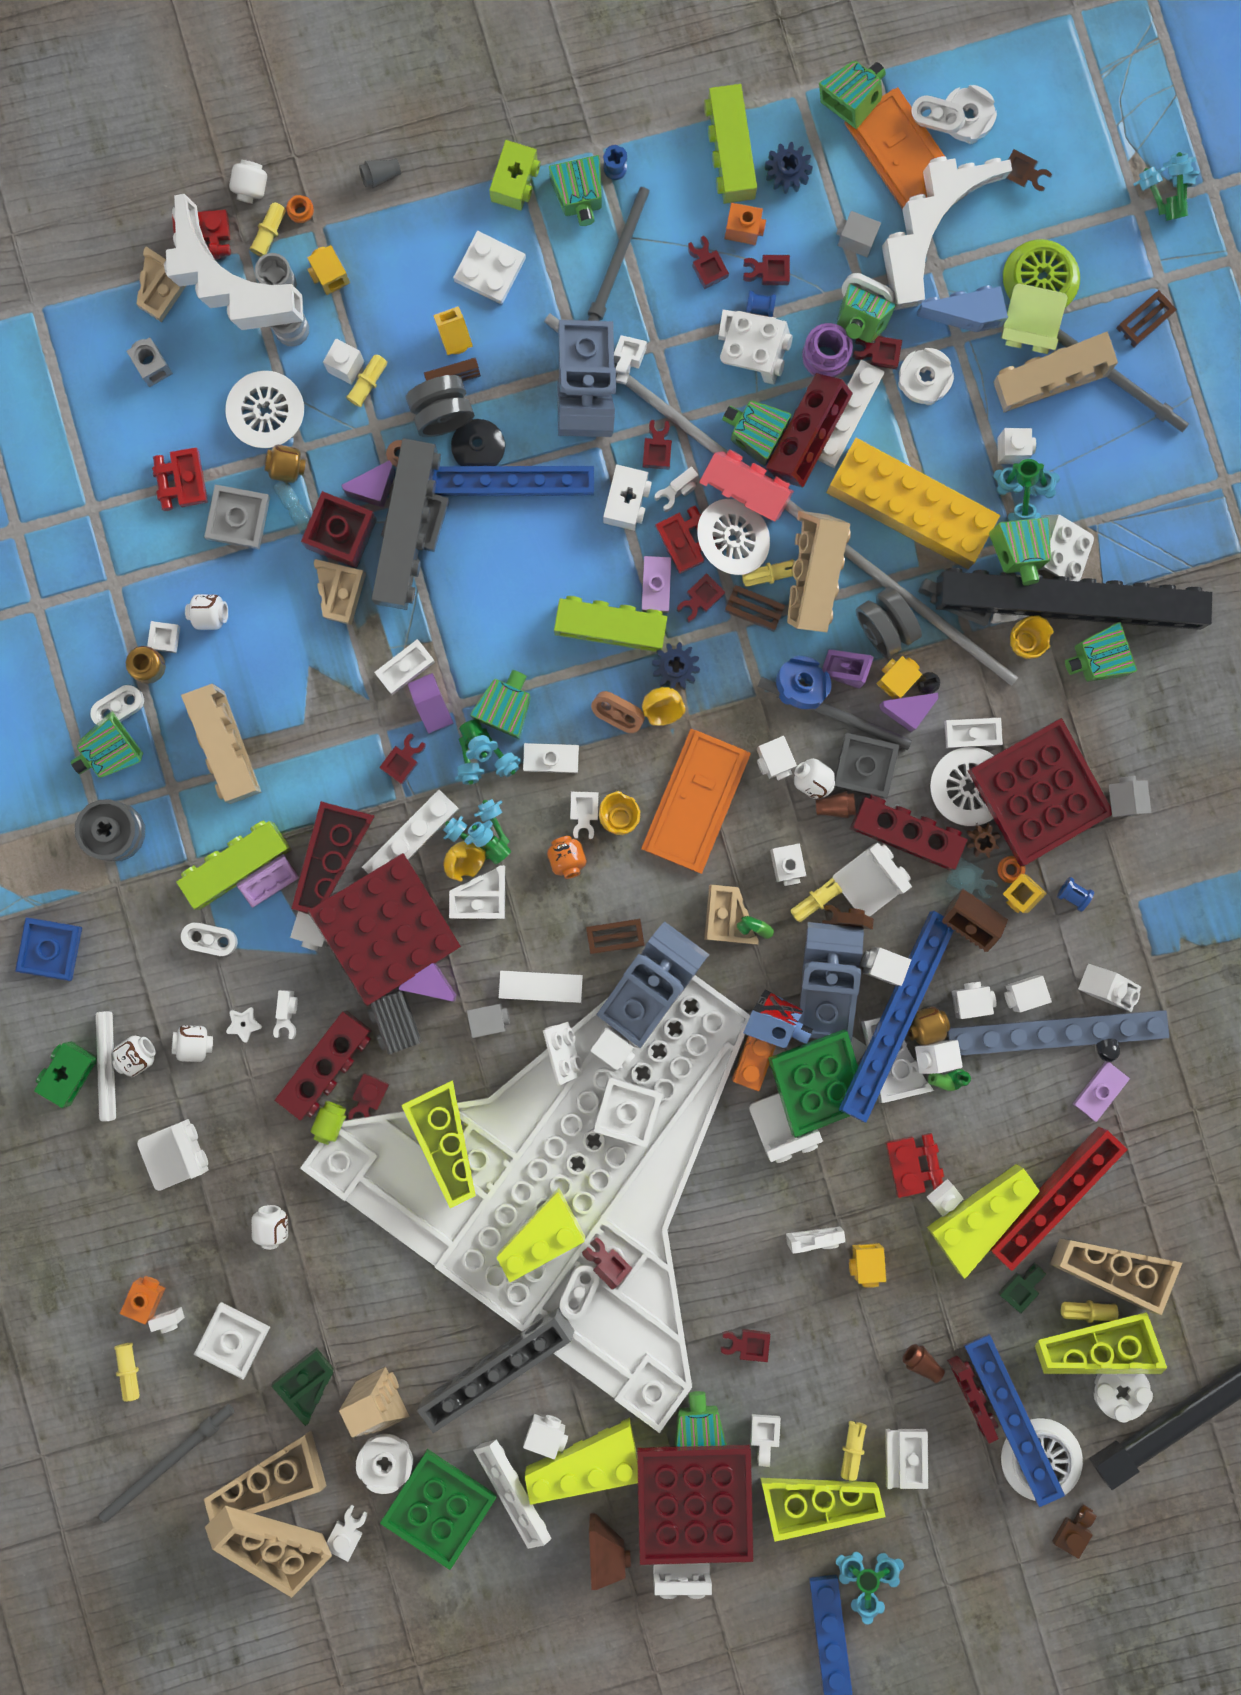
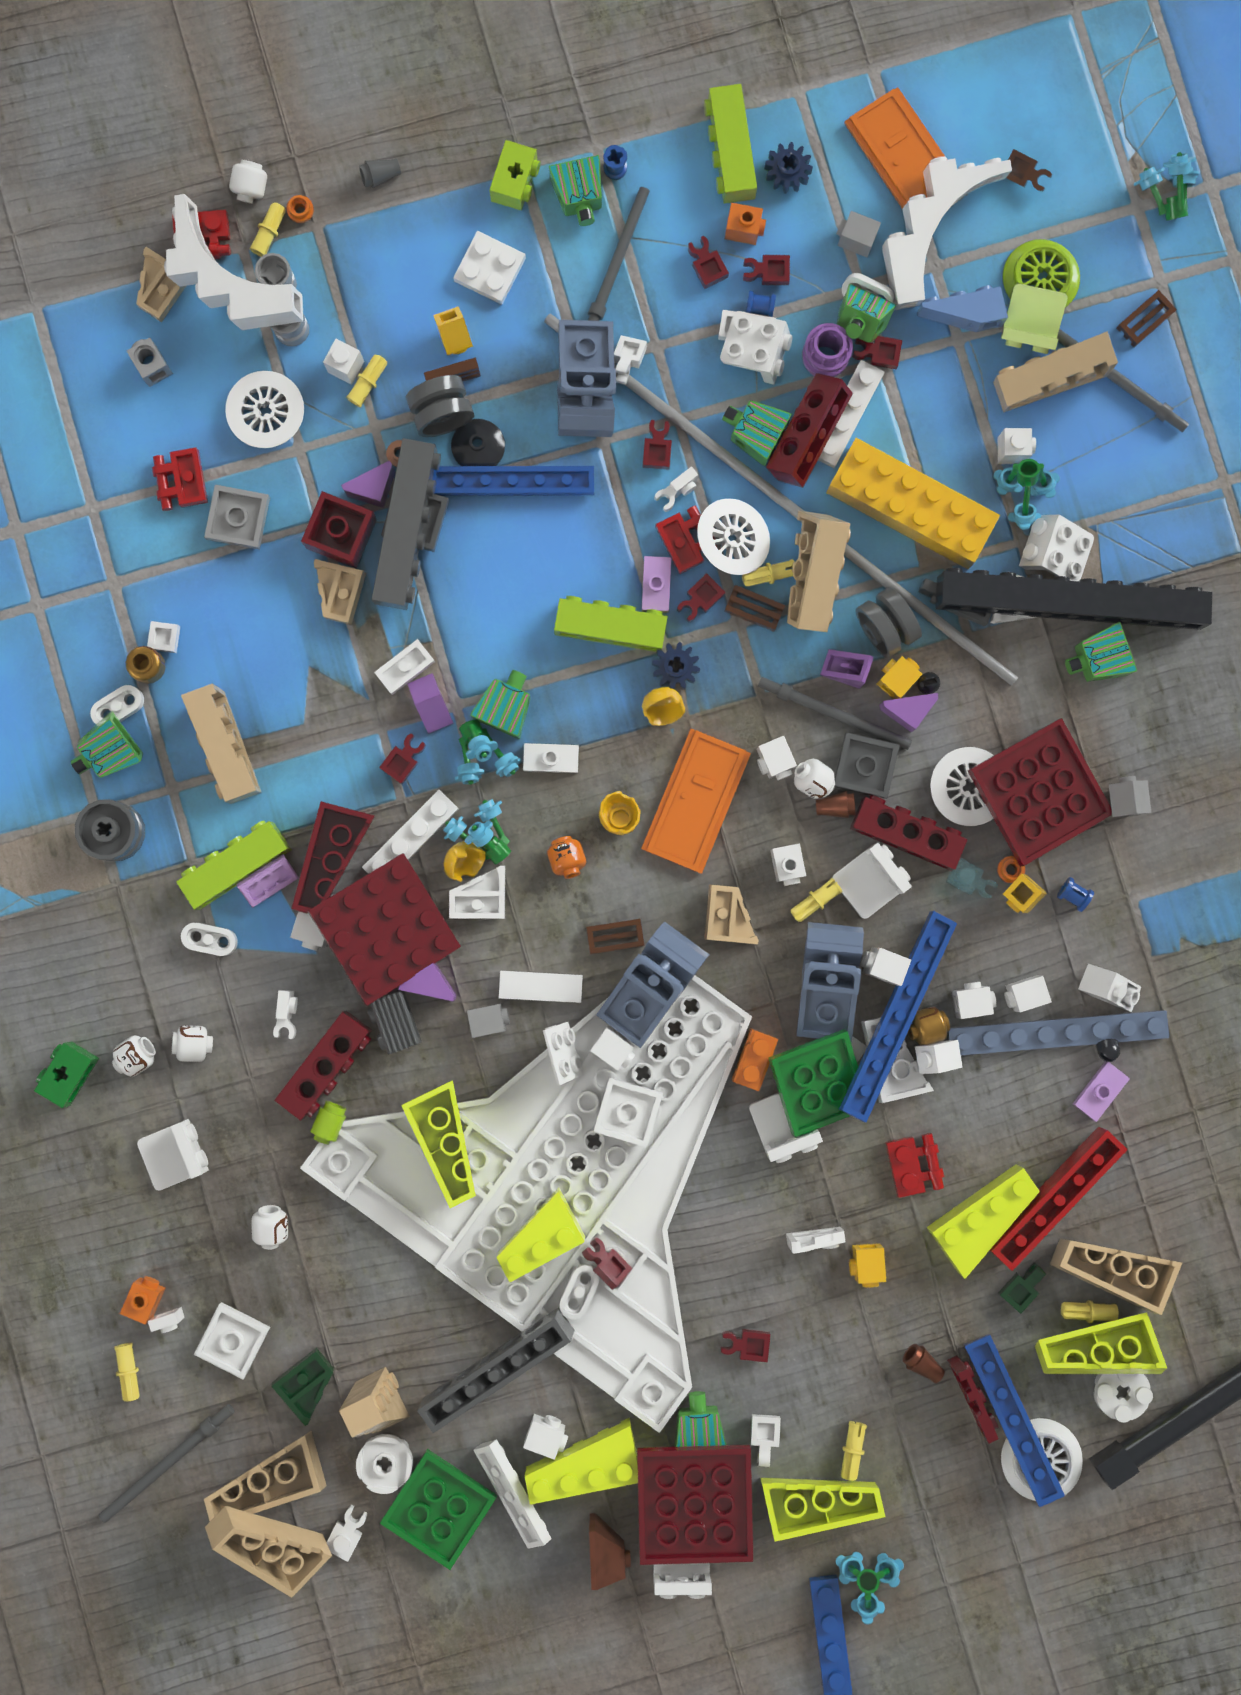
(48, 949): blue tile -> none
(105, 1068): white axle -> none
(207, 612): white head -> none
(247, 1017): white plate -> none
(284, 463): pearl gold head -> none
(292, 504): clear light blue piece -> none
(327, 269): yellow brick -> none
(368, 1094): dark red plate -> none
(584, 808): white plate -> none
(618, 712): nougat plate -> none
(625, 482): white brick -> none
(747, 484): coral wedge -> none
(760, 927): green arm -> none
(776, 1021): medium blue torso -> none
(793, 692): blue plate -> none
(853, 91): bright green torso -> none
(853, 918): reddish brown plate -> none
(906, 1458): white plate -> none
(928, 391): white plate -> none
(940, 112): white plate -> none
(945, 1198): white plate -> none
(951, 1080): arm -> none
(973, 733): white plate -> none
(975, 920): reddish brown brick -> none
(982, 833): reddish brown gear -> none
(984, 112): white plate -> none
(1022, 547): bright green torso -> none
(1031, 637): yellow hair -> none
(1073, 1534): reddish brown plate -> none

